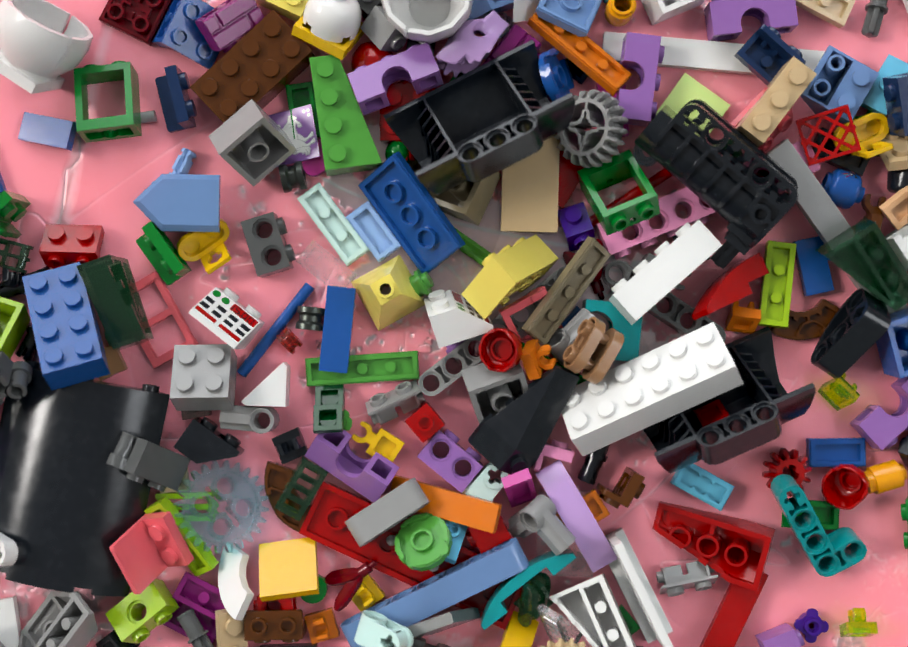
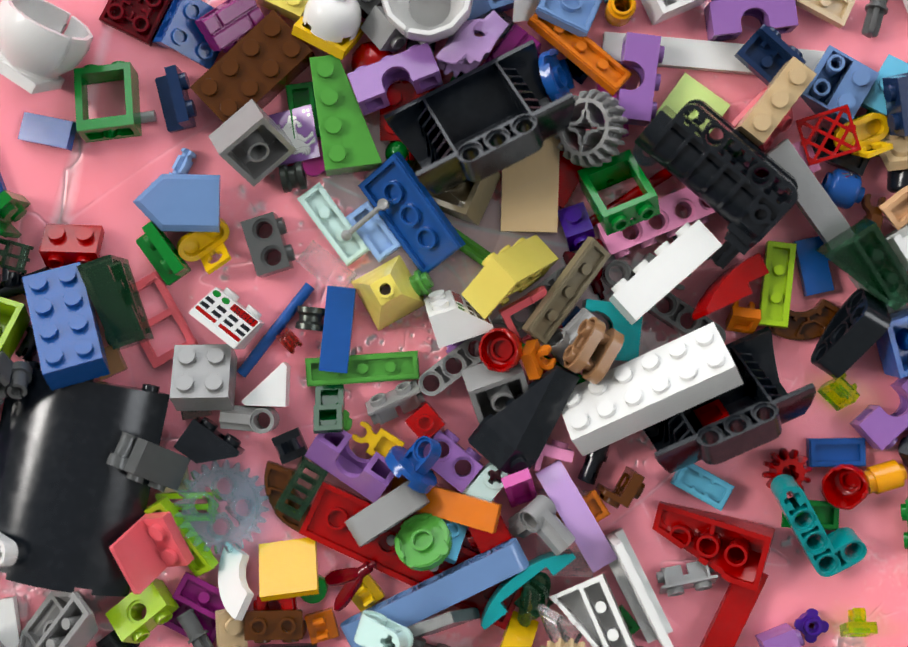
(382, 204): none -> light grey hinge
(414, 465): none -> blue tile

